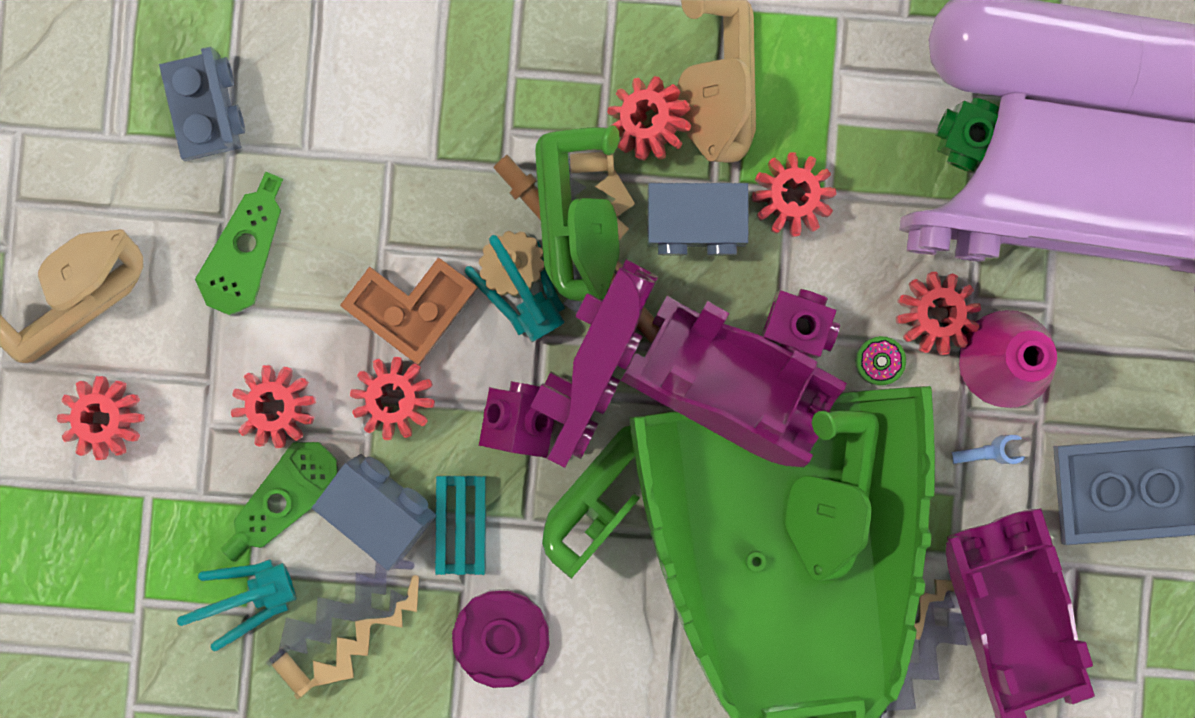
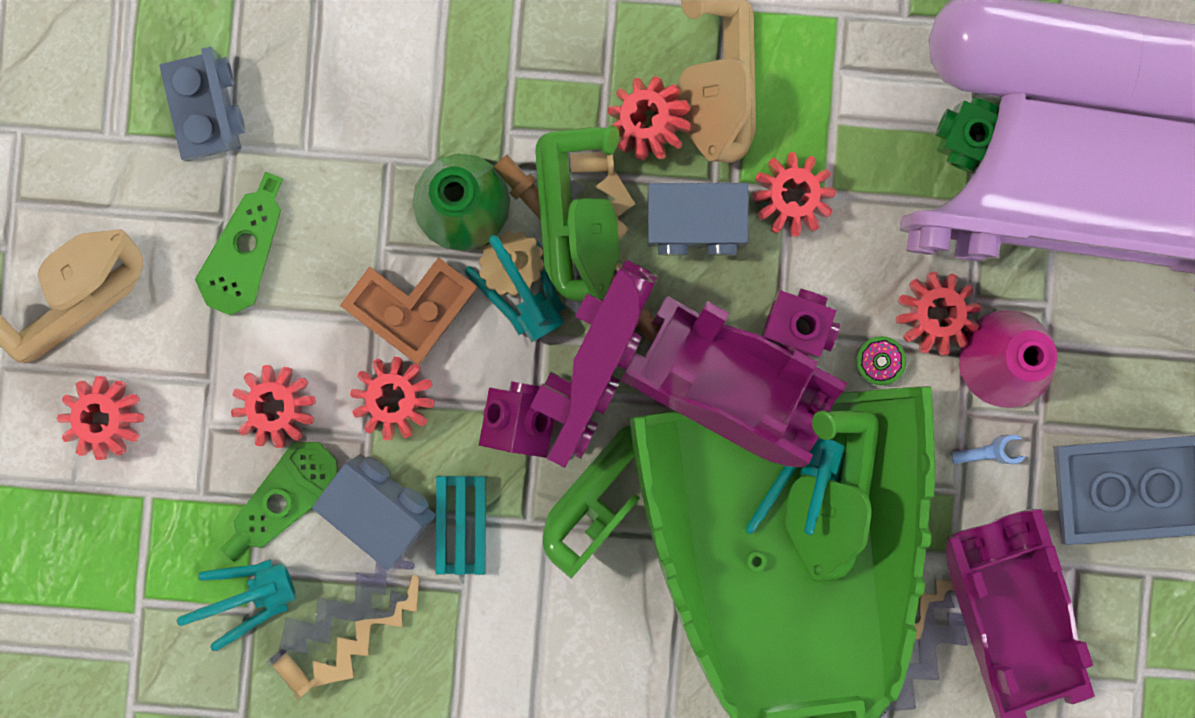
(472, 219): none -> green cone
(500, 638): magenta tile -> none
(824, 465): none -> teal plant

